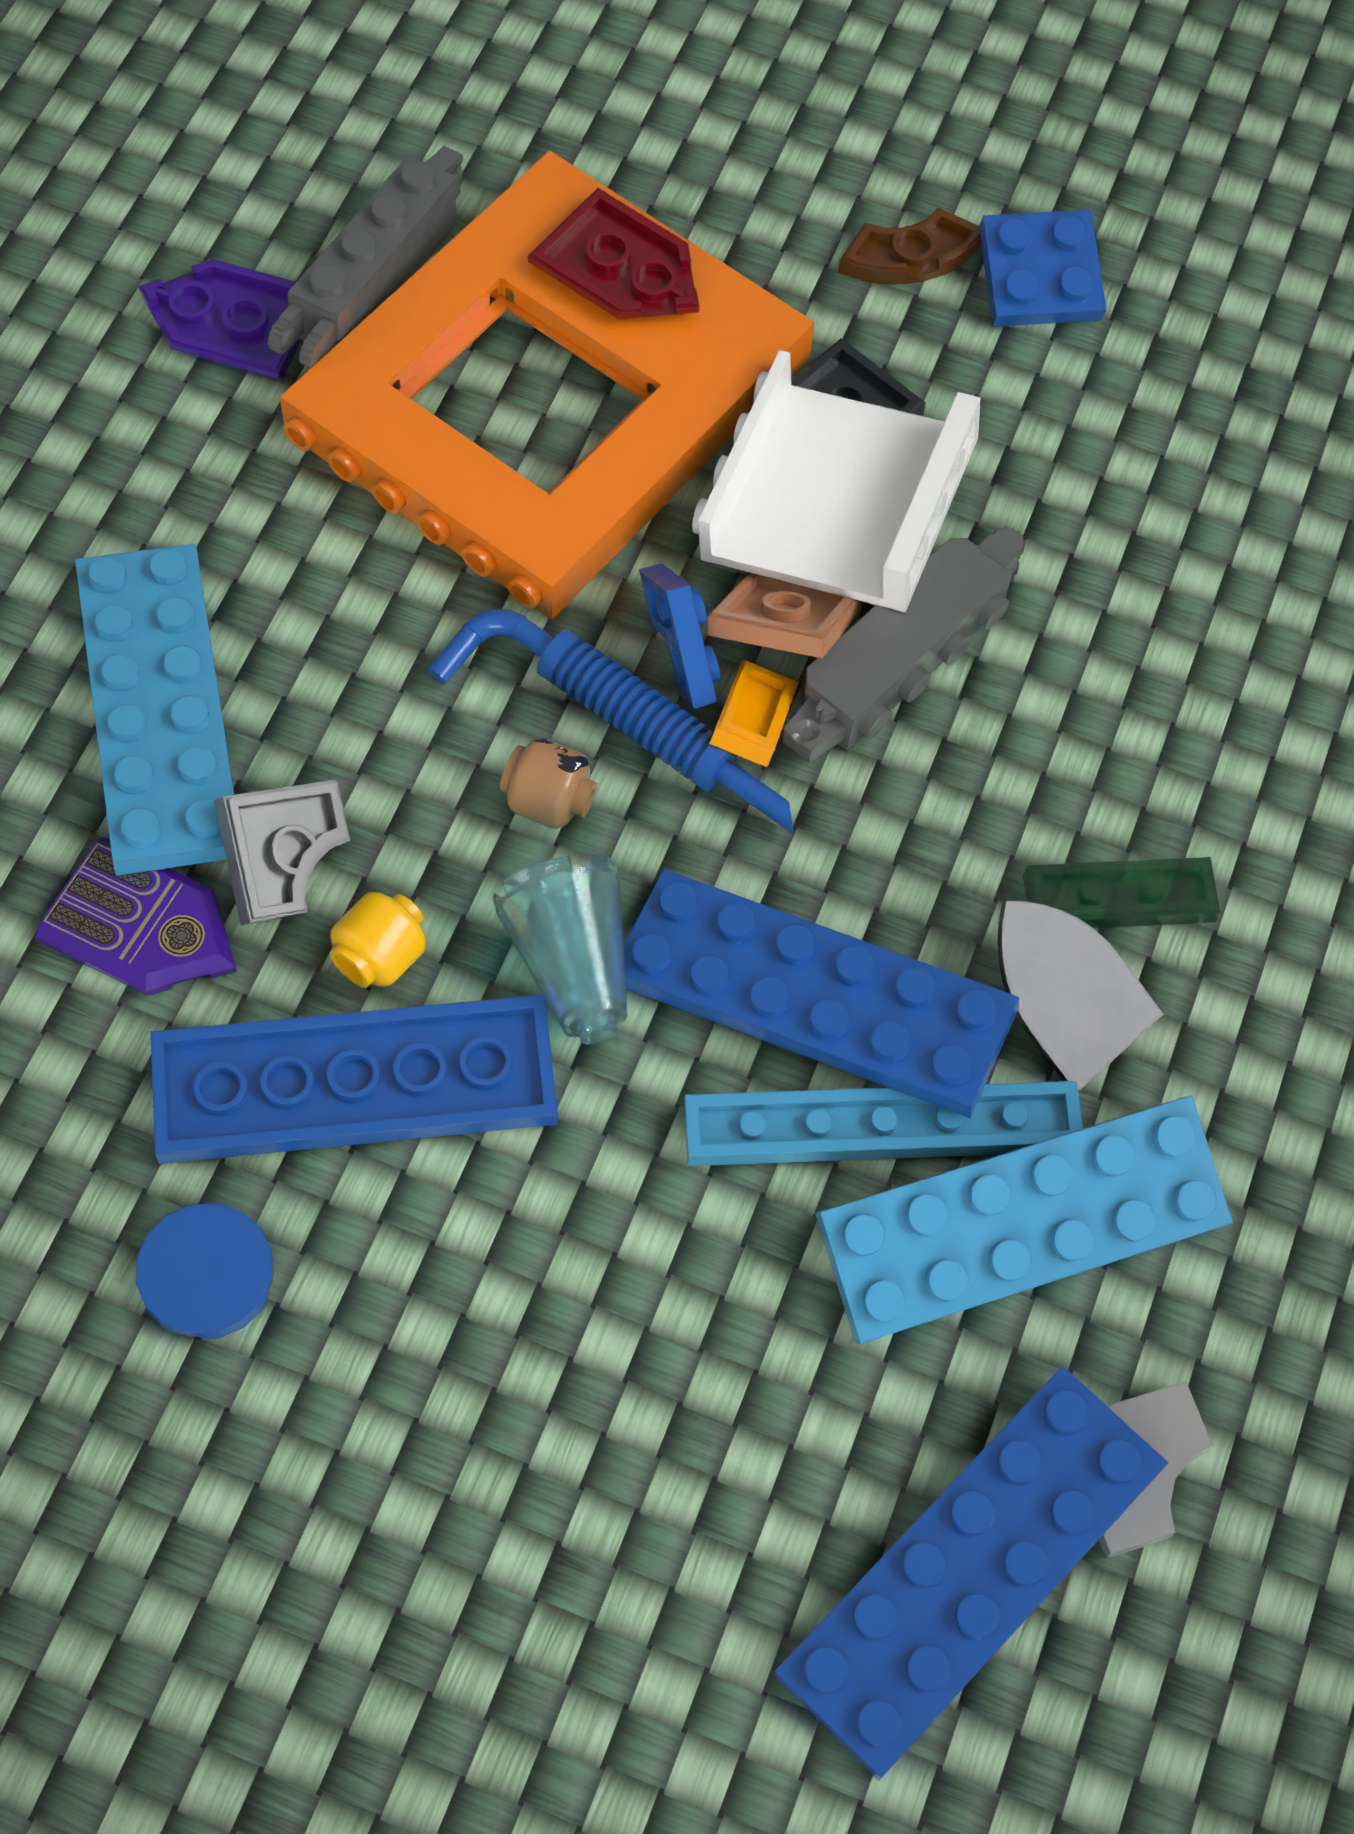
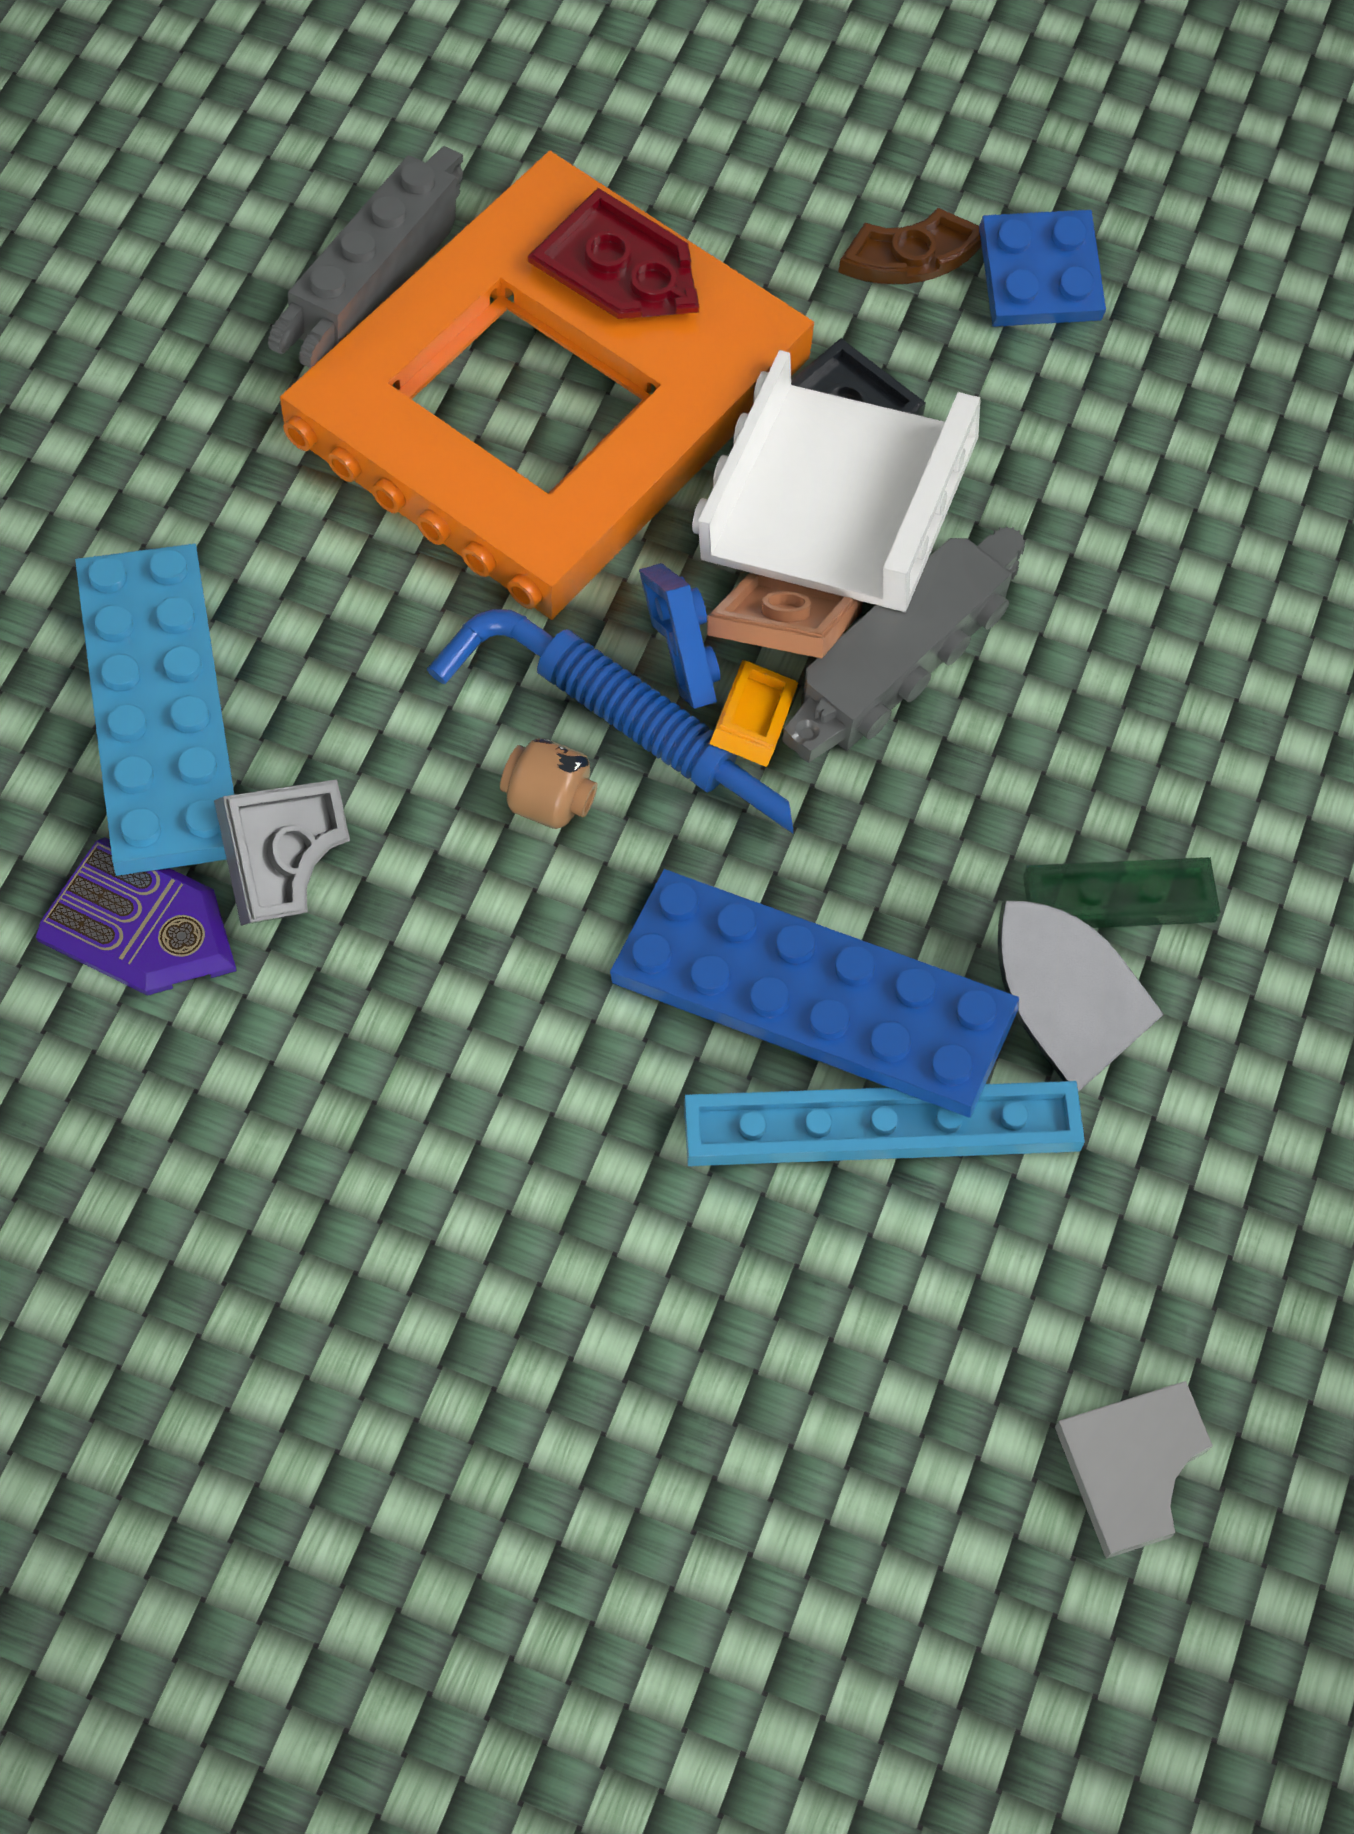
(205, 1271): blue tile -> none
(223, 315): dark purple tile -> none
(351, 1078): blue plate -> none
(378, 939): yellow head -> none
(571, 940): clear light blue cone -> none
(969, 1571): blue plate -> none
(1023, 1219): dark azure plate -> none

